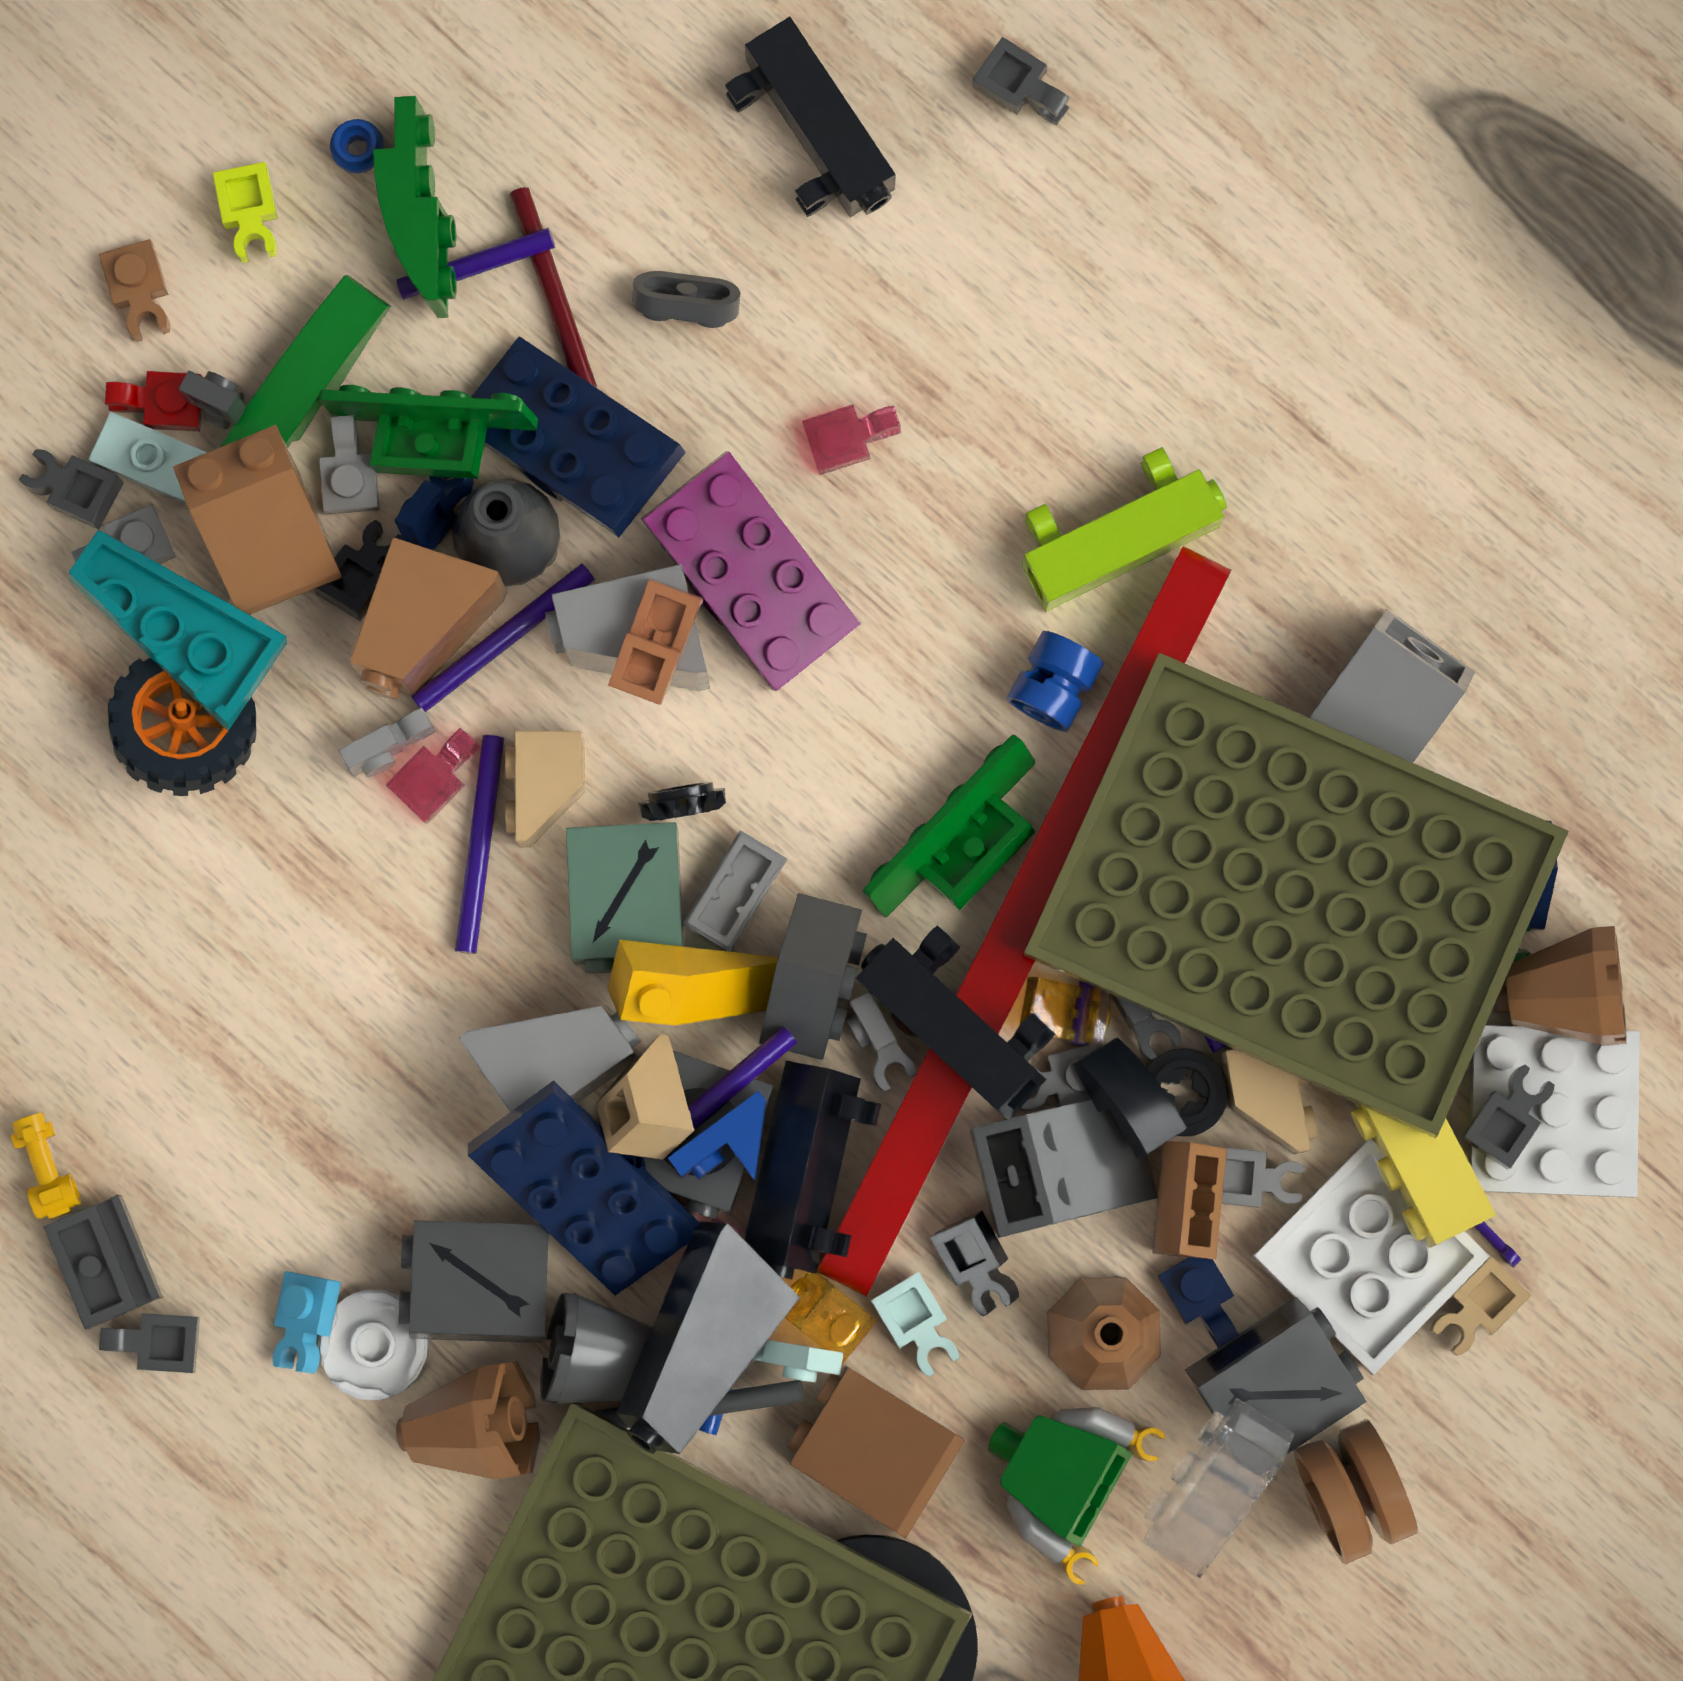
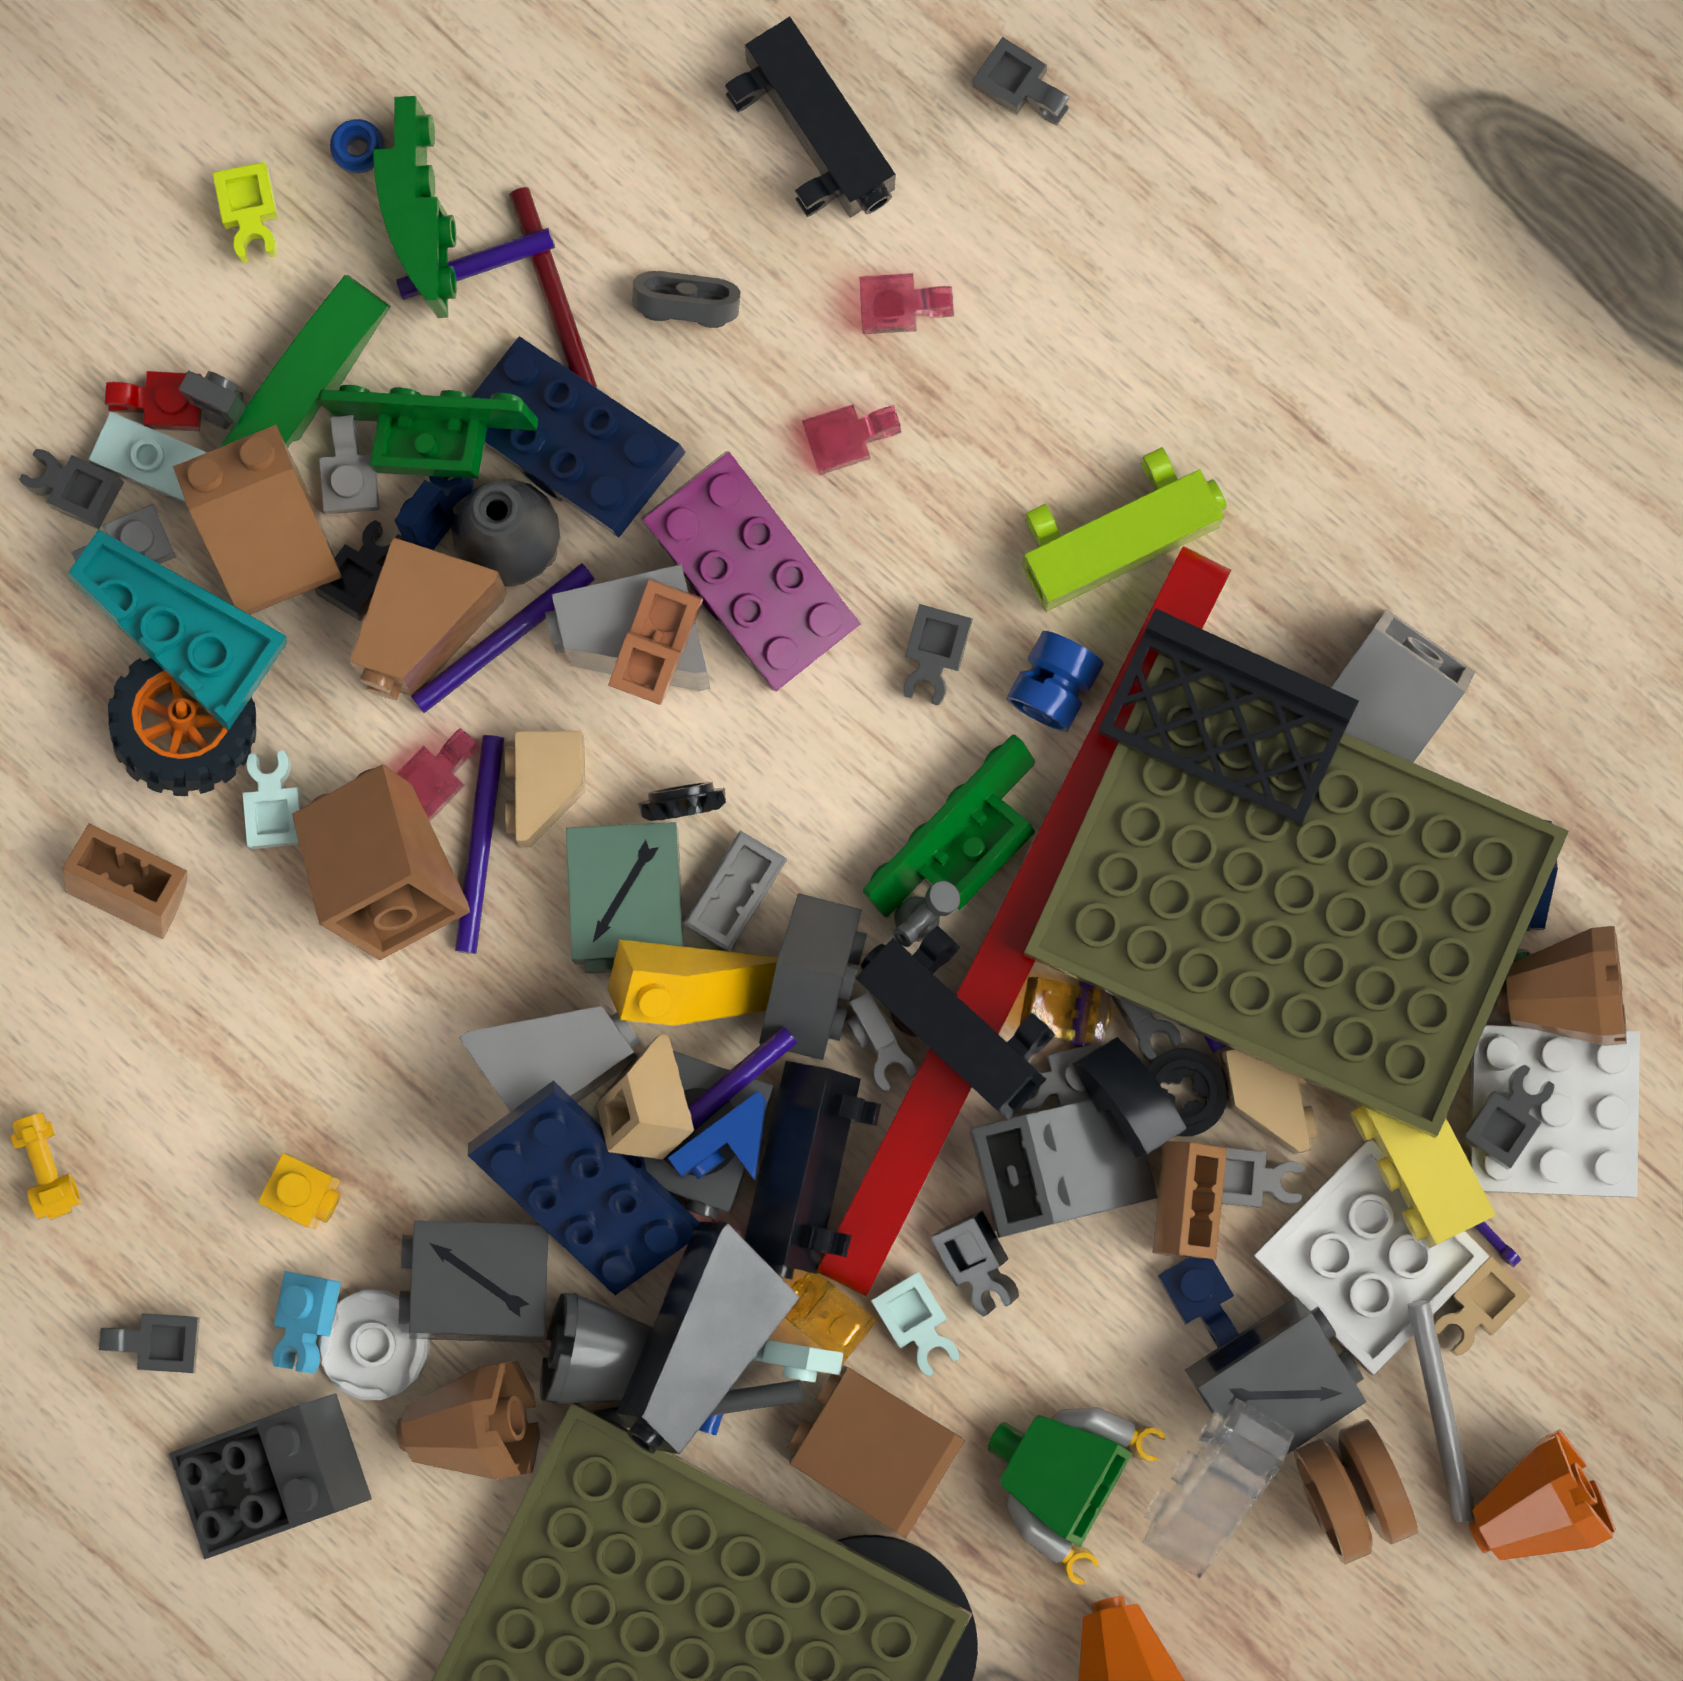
(103, 1262): dark grey plate -> none
(124, 880): none -> medium nougat brick
(135, 281): medium nougat plate -> none
(270, 1475): none -> dark grey slope
(271, 807): none -> light aqua plate
(301, 1192): none -> yellow brick
(376, 750): light grey plate -> none
(377, 864): none -> medium nougat slope
(892, 303): none -> clear pink plate
(920, 915): none -> dark grey piece
(938, 643): none -> dark grey plate
(1076, 1338): medium nougat cone -> none
(1249, 674): none -> black fence
(1441, 1410): none -> light grey bar
(1542, 1505): none -> orange cone

